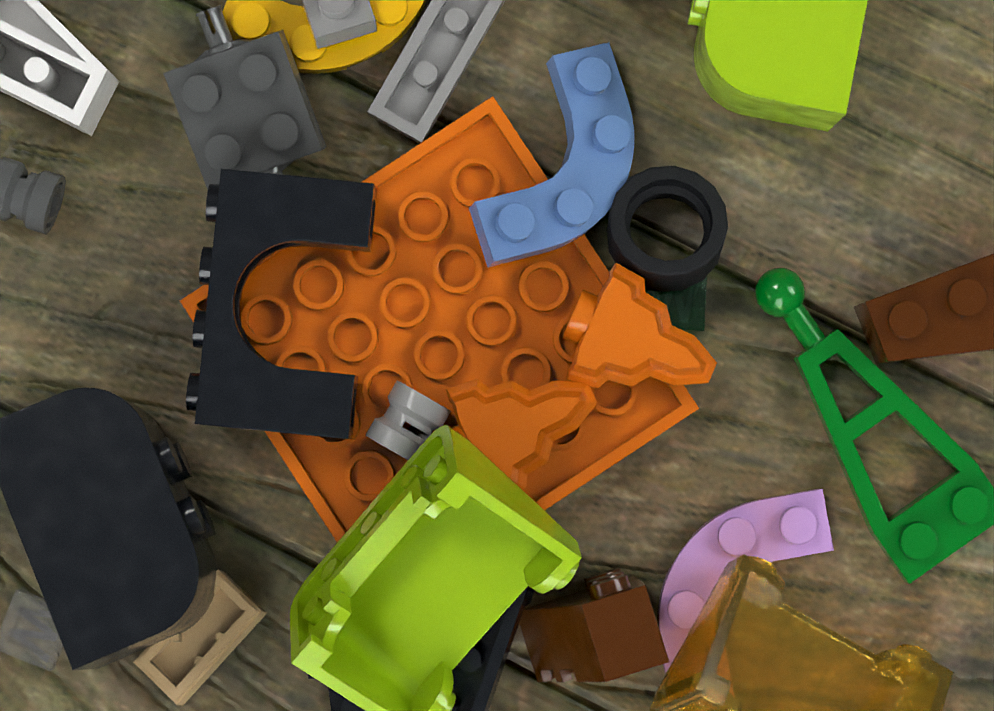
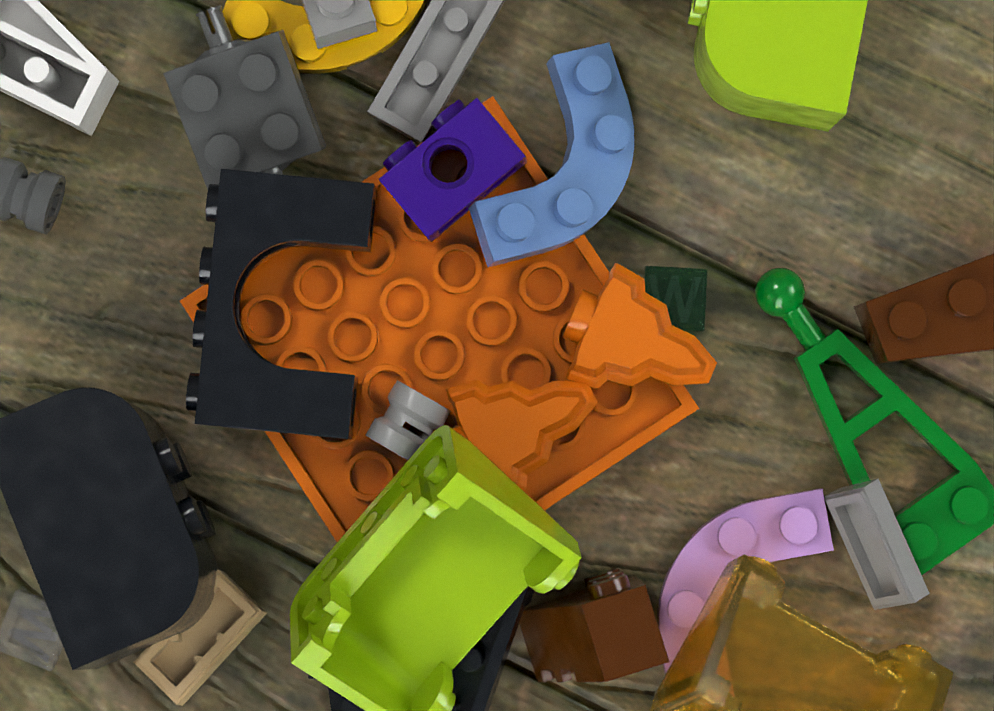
(490, 162): none -> dark purple brick
(682, 186): black tyre -> none
(876, 545): none -> light grey tile

